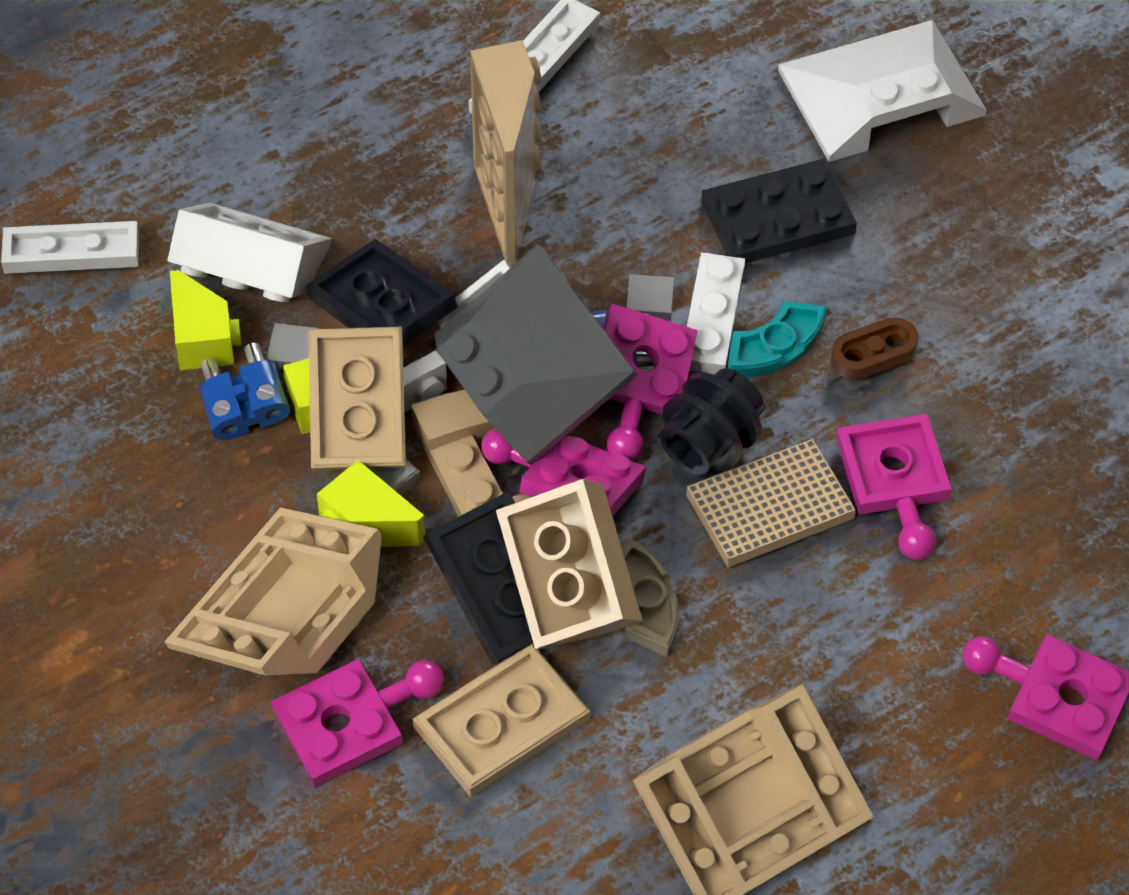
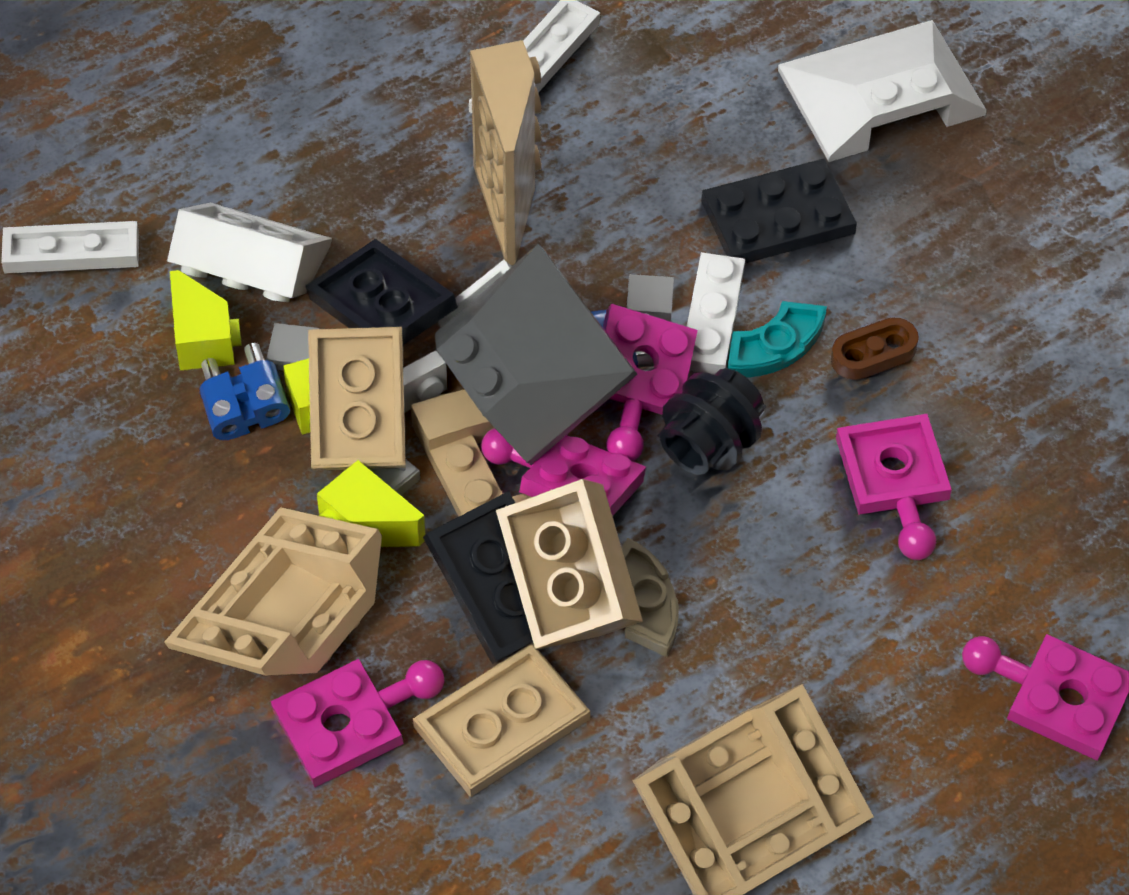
(770, 503): tan tile -> none

